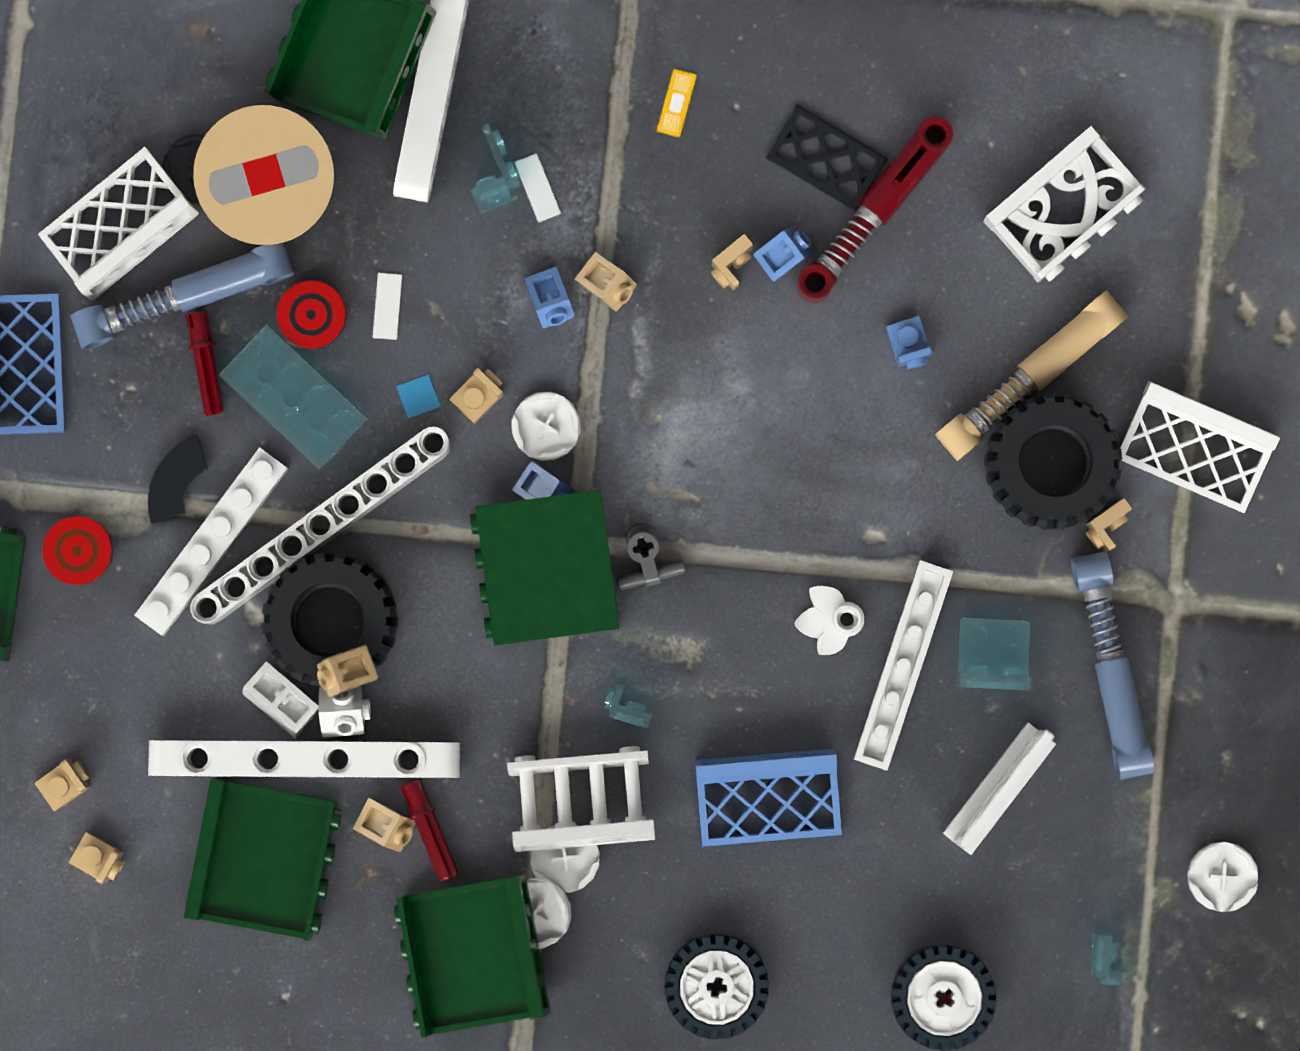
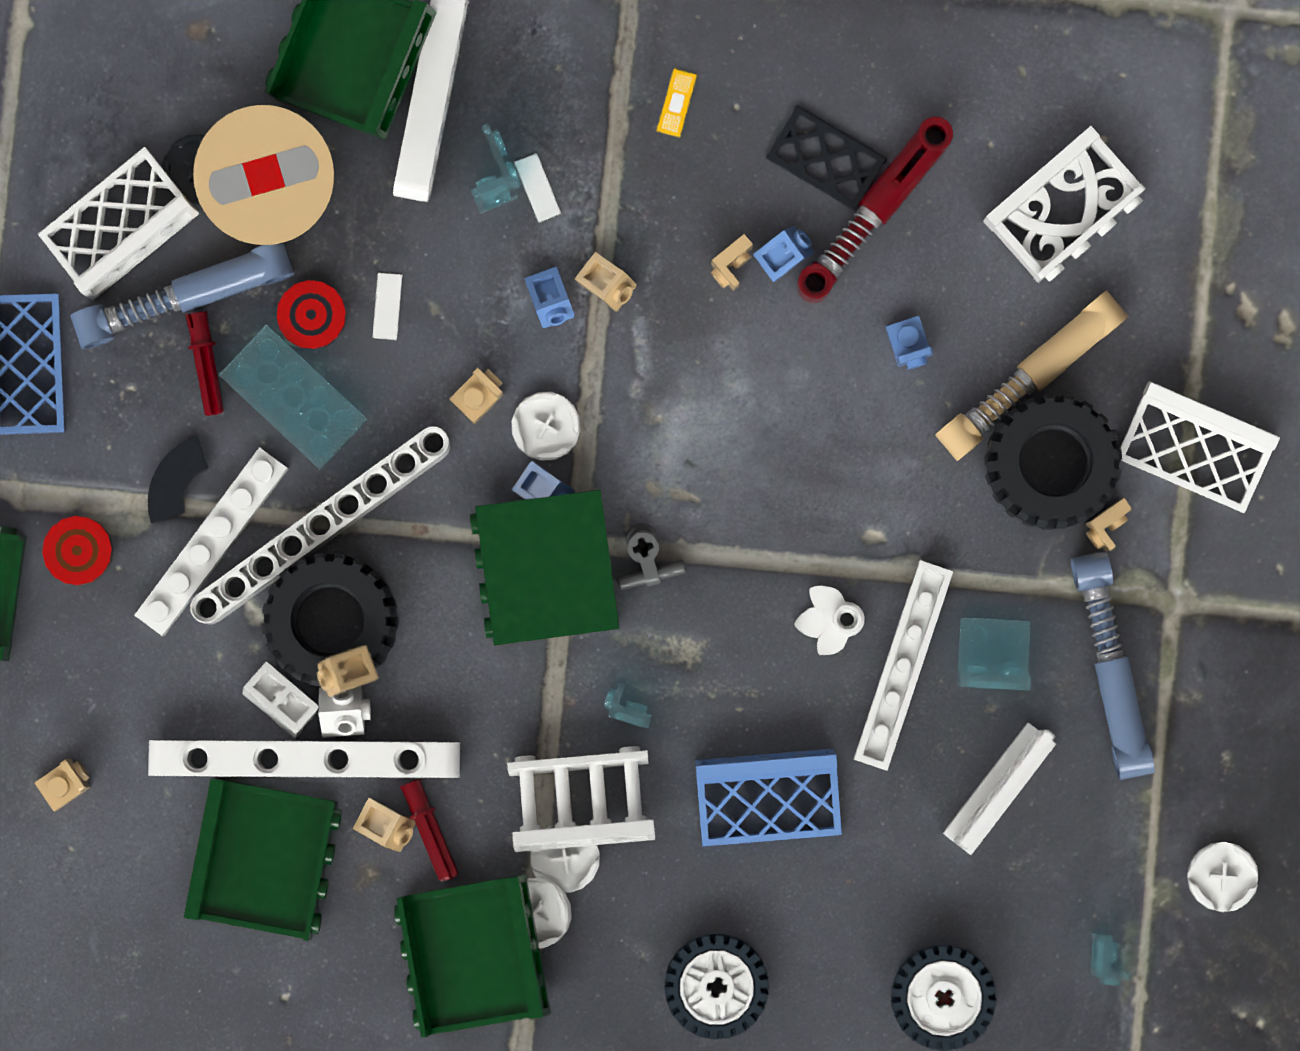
(97, 858): tan bracket -> none
(418, 396): dark azure sticker -> none

